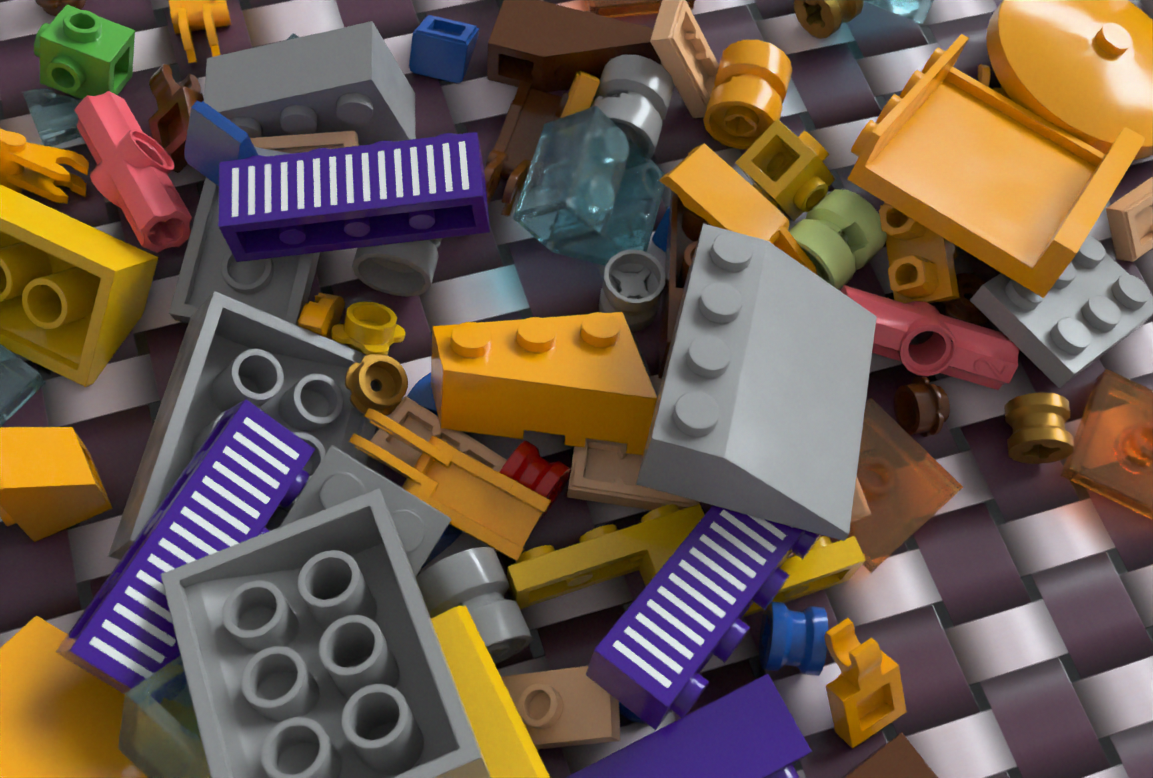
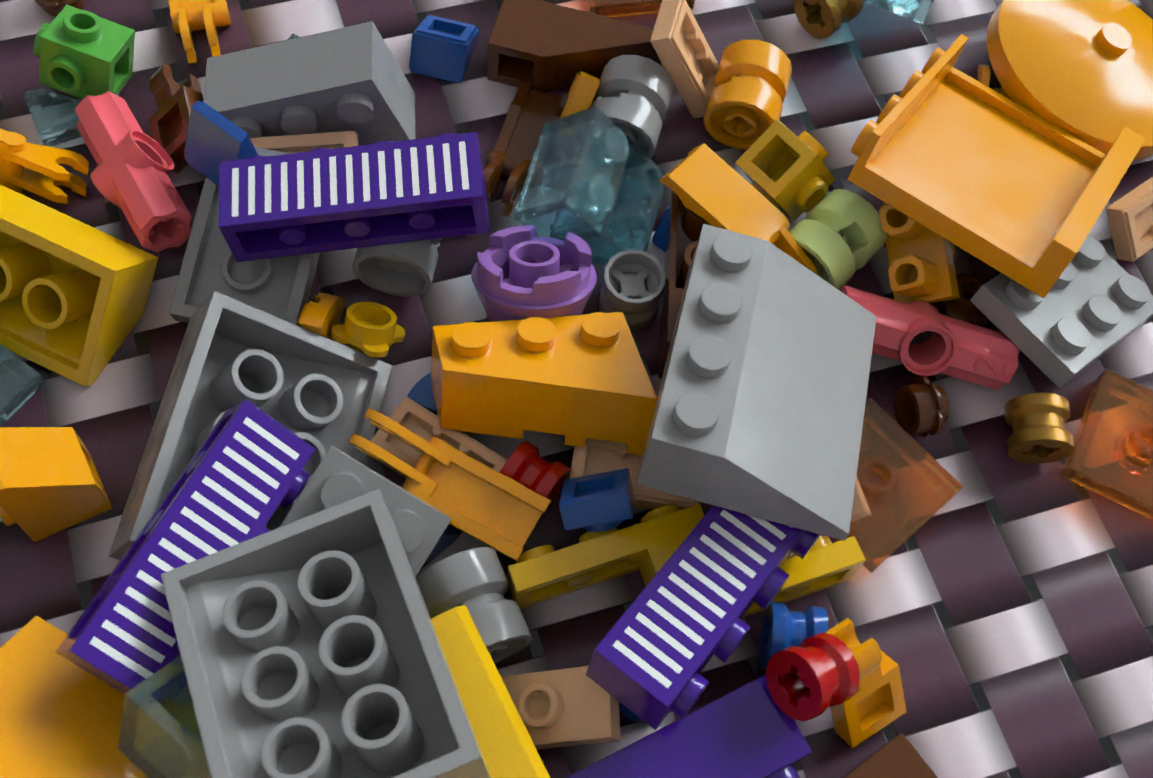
(387, 373): pearl gold plate -> none
(533, 275): none -> medium lavender cone
(597, 500): none -> blue plate
(812, 676): none -> red wheel

